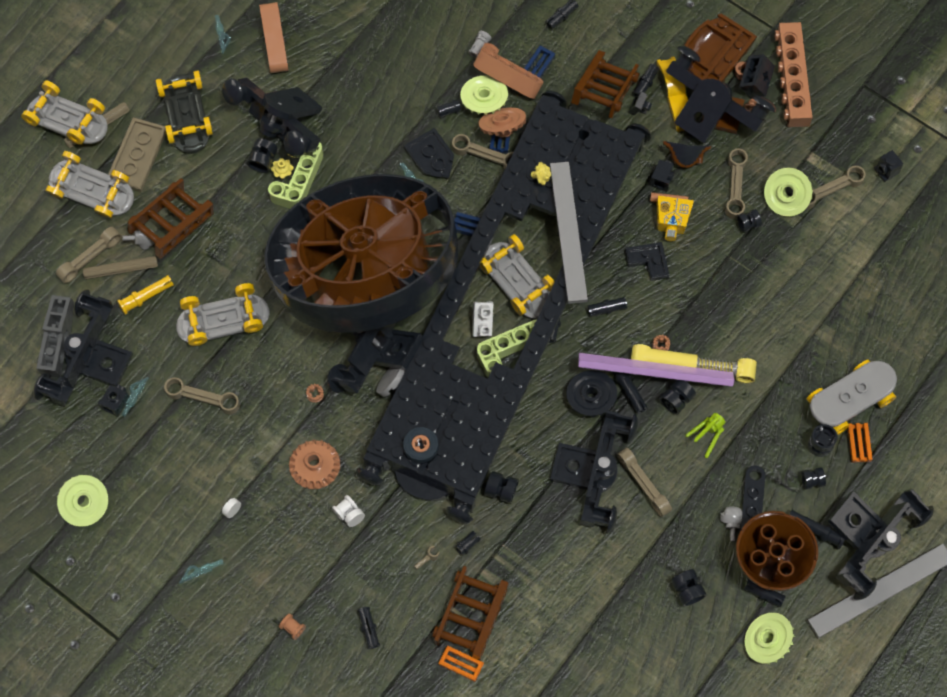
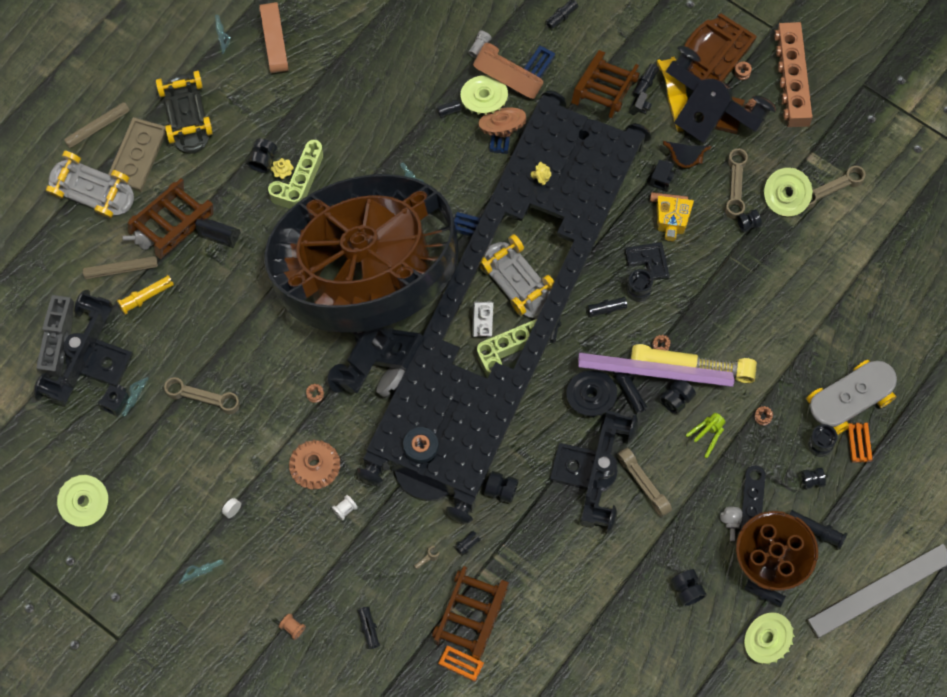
(67, 117): light grey piece -> none
(108, 239): dark tan piece -> none
(217, 232): none -> black tile
(222, 317): light grey piece -> none
(285, 104): black piece -> none
(354, 517): white tile -> none
(431, 154): black tile -> none
(480, 151): dark tan piece -> none
(568, 233): light grey tile -> none
(639, 285): none -> black wheel
(757, 75): black brick -> none
(766, 421): none -> nougat bush
(873, 535): black piece -> none
(888, 166): black brick -> none

